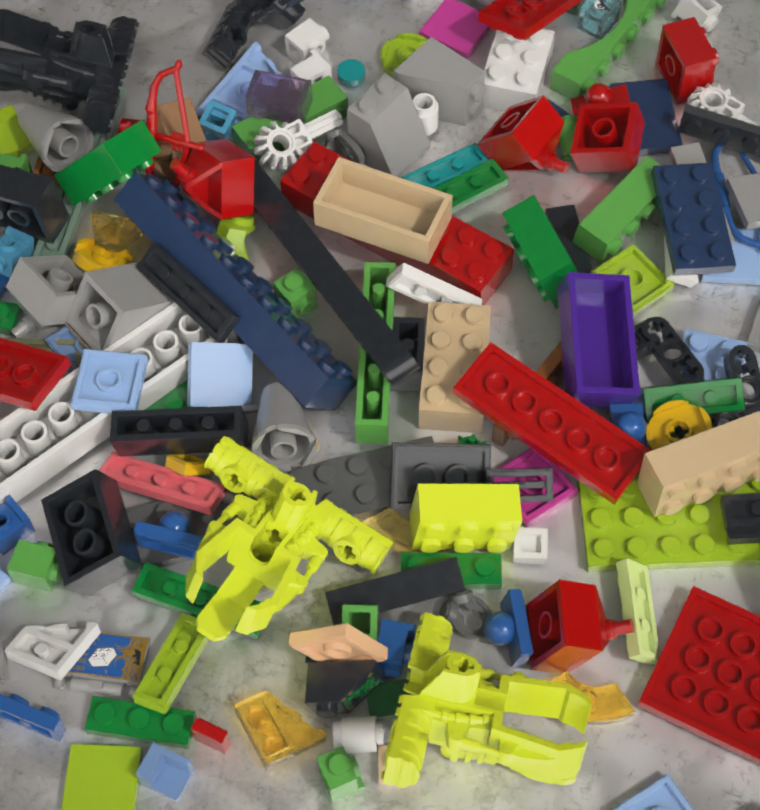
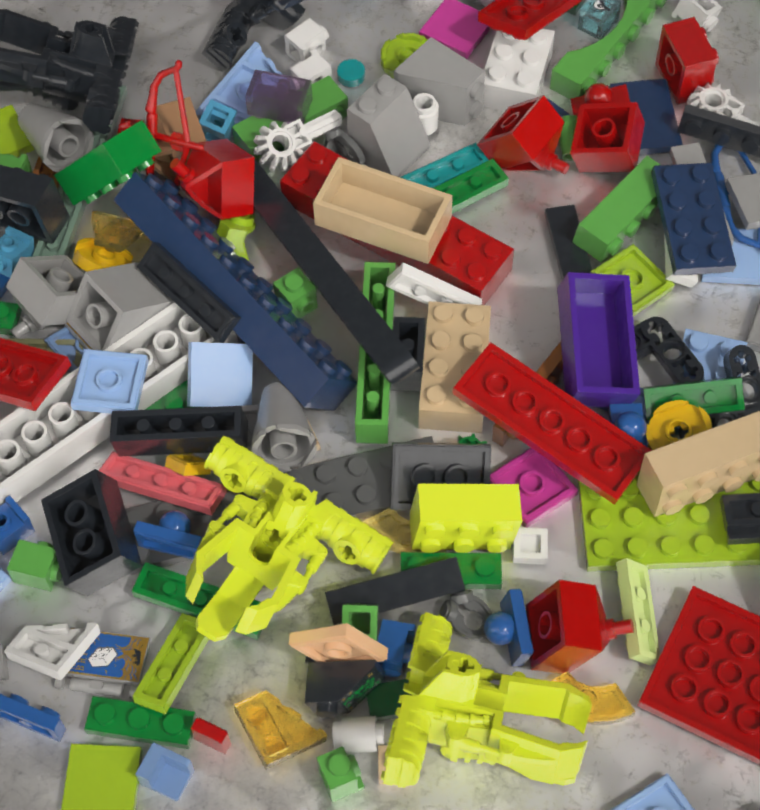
(512, 472): tile -> none
(538, 247): green brick -> none

